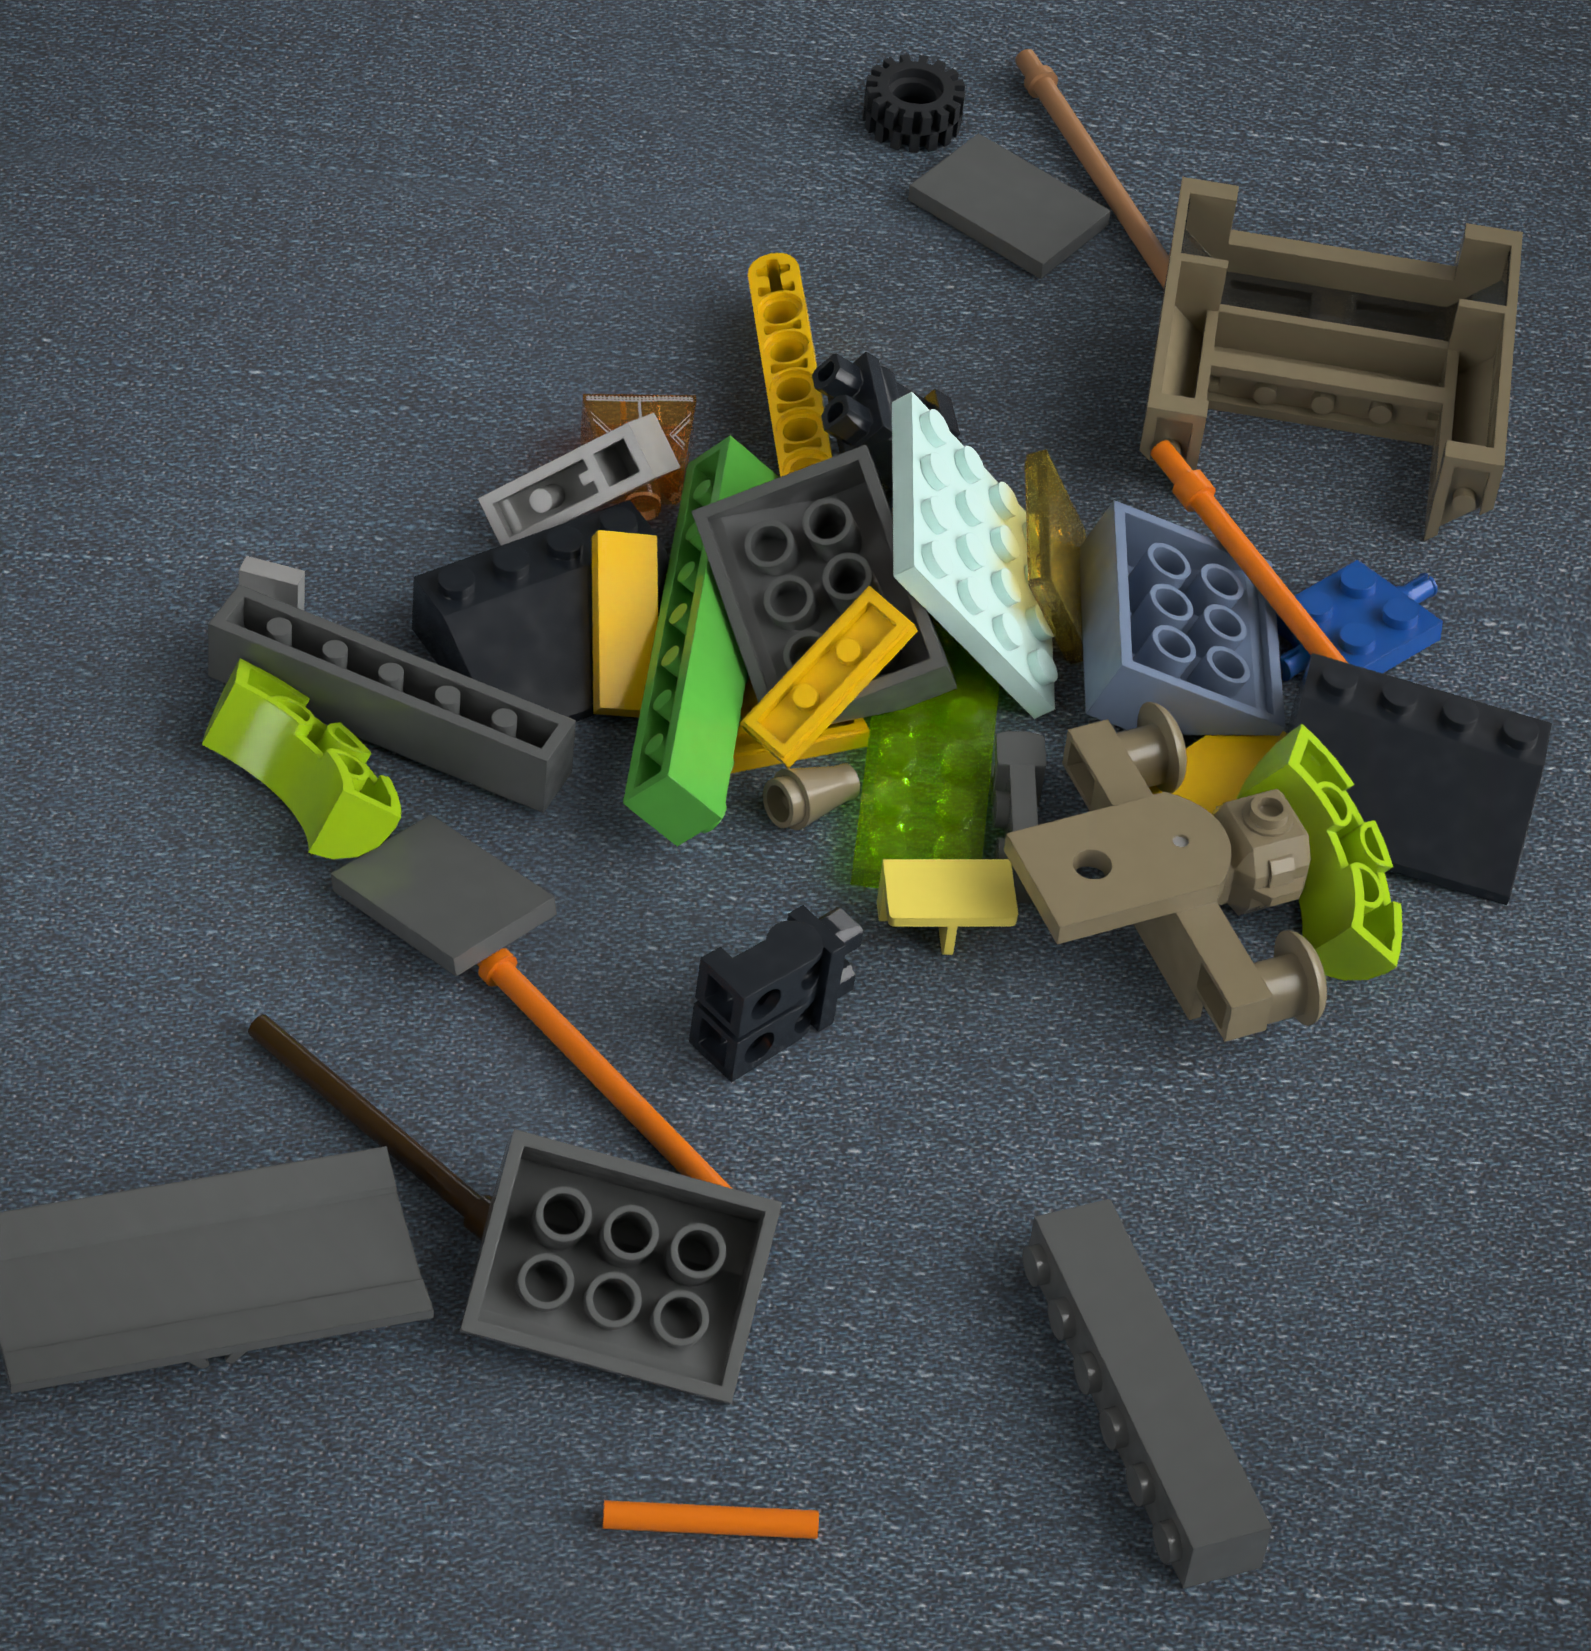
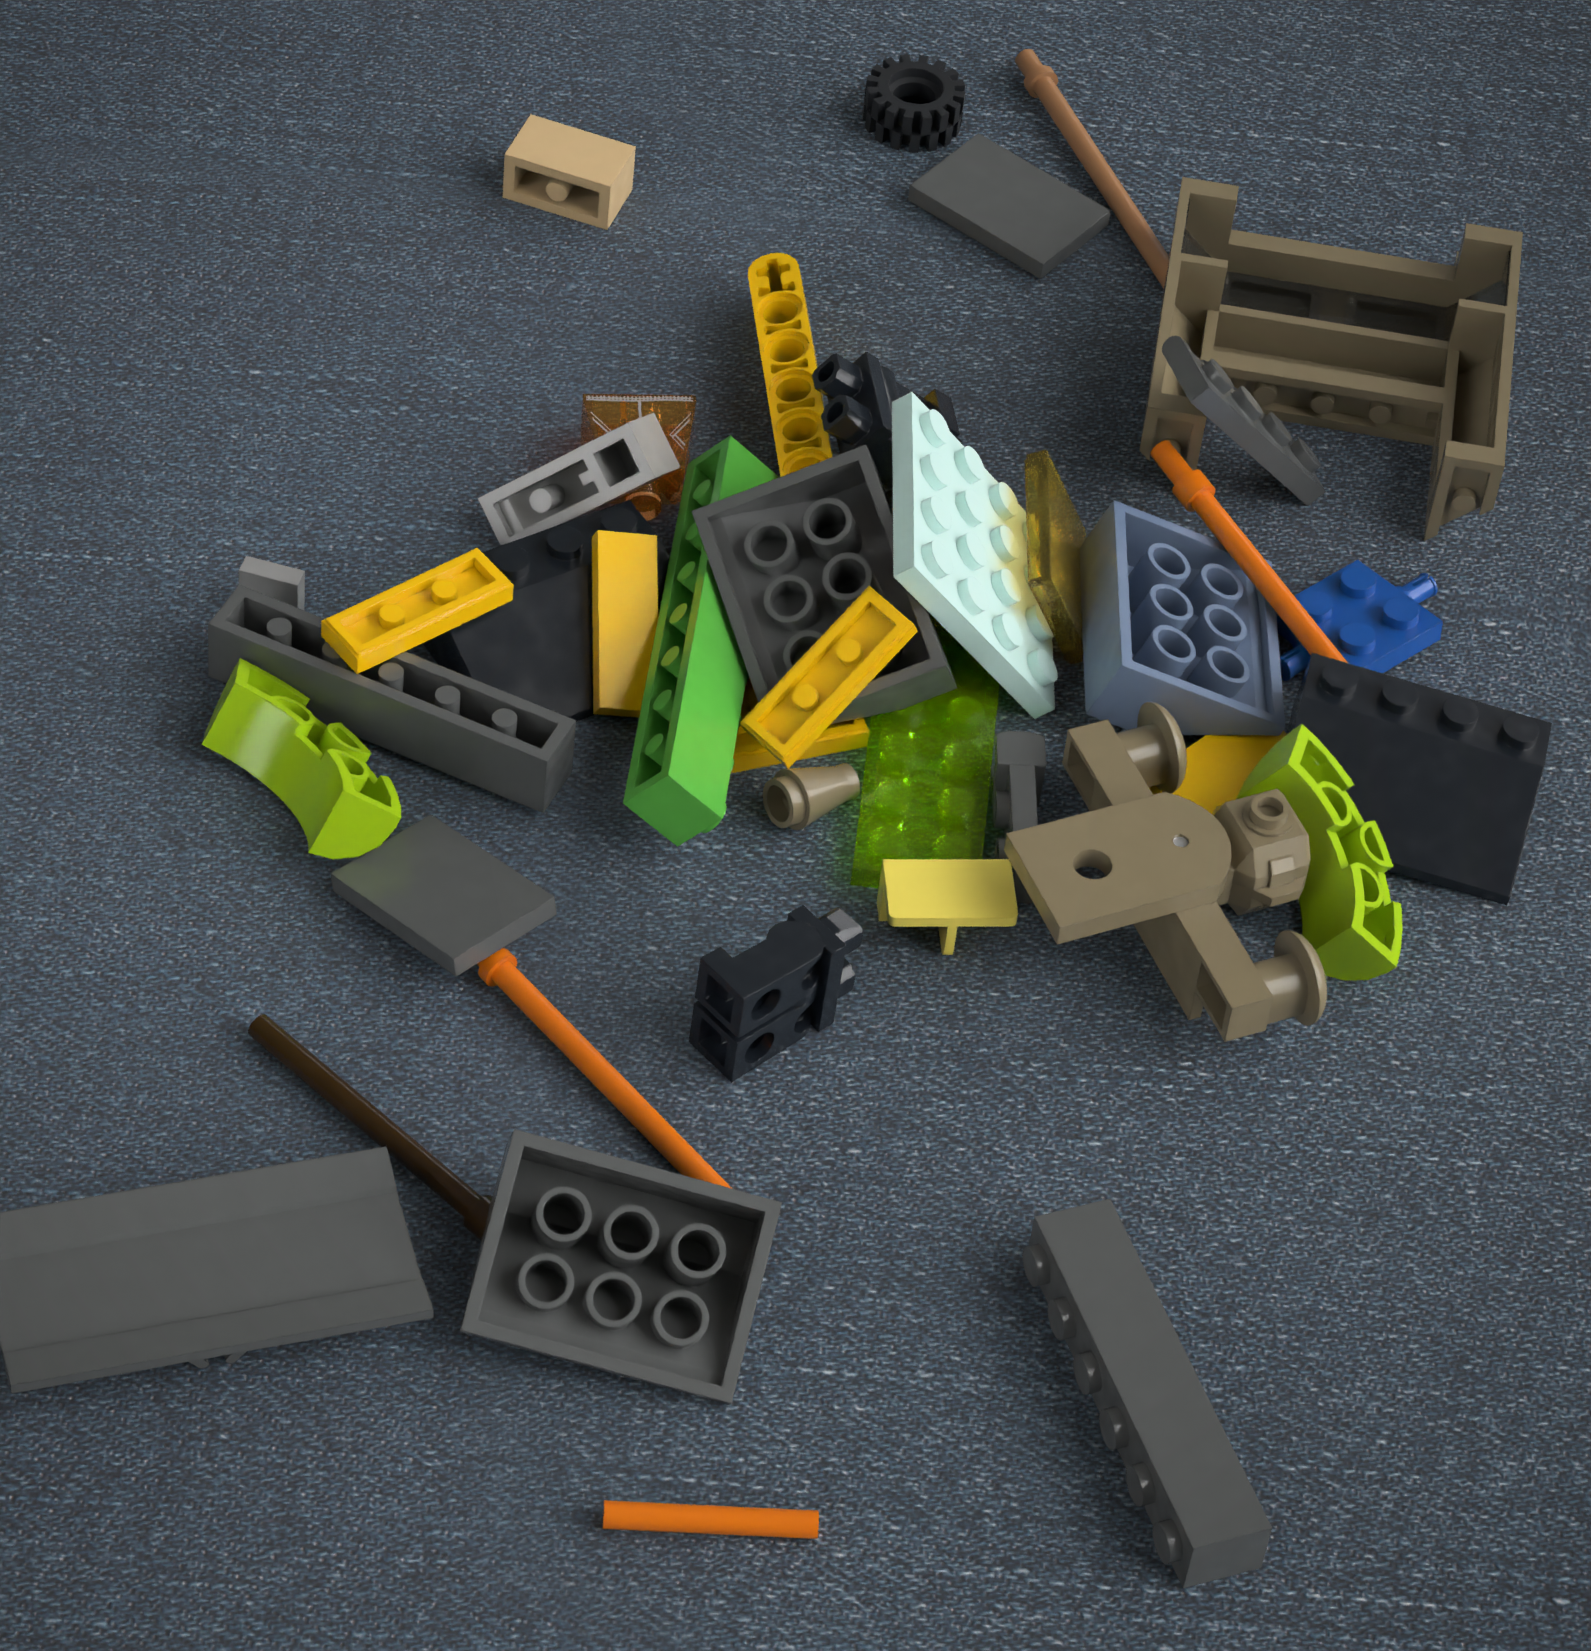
(417, 610): none -> yellow tile
(568, 171): none -> tan brick
(1244, 422): none -> dark grey hinge

